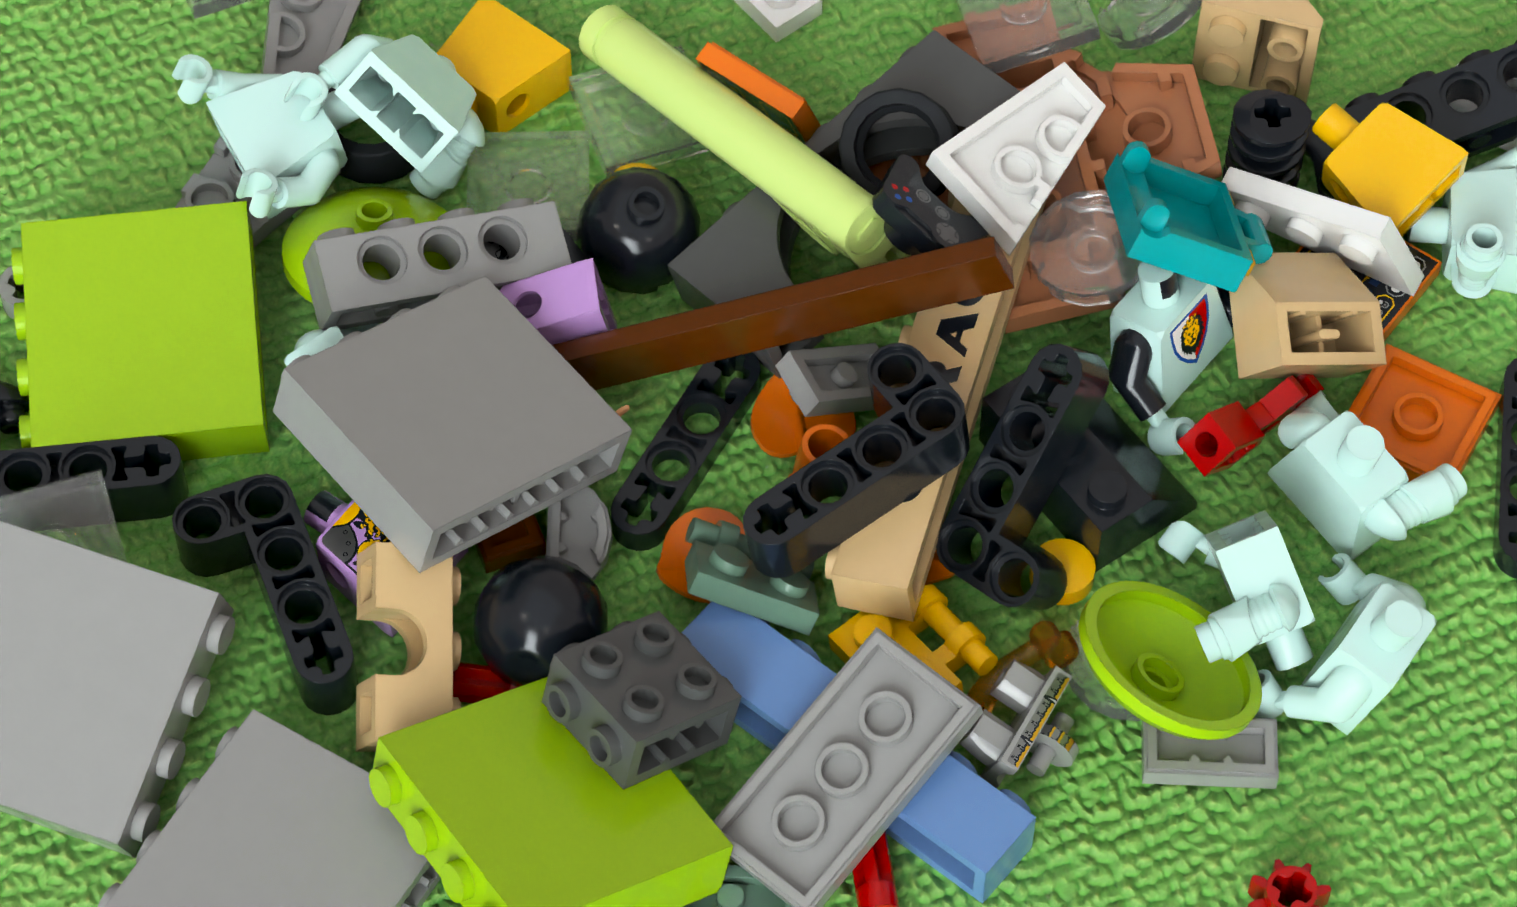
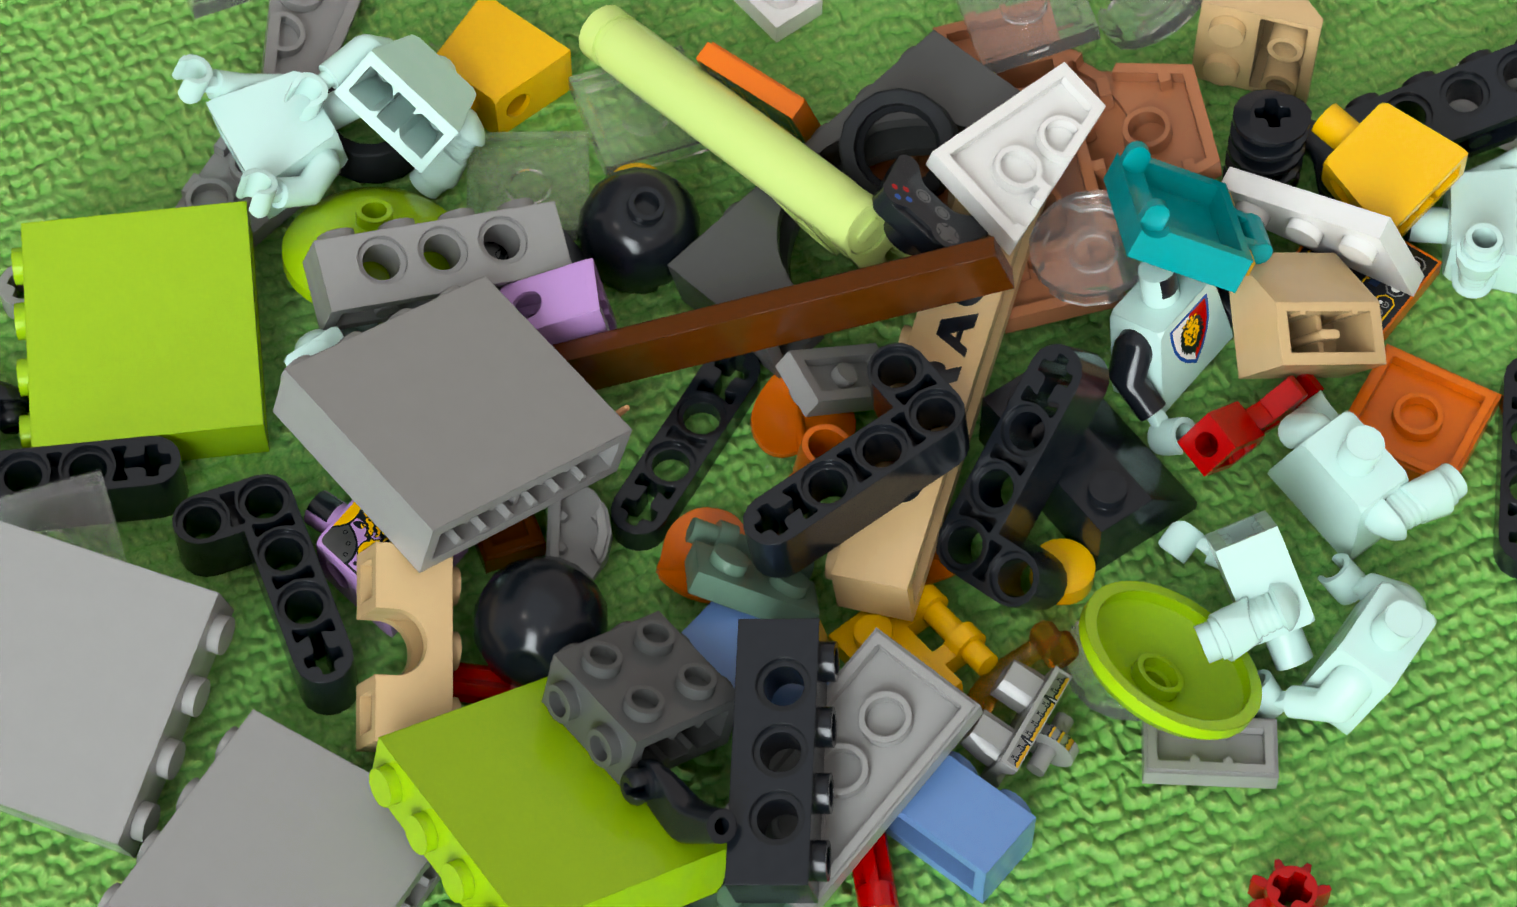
(676, 805): none -> black arm
(766, 659): none -> black brick

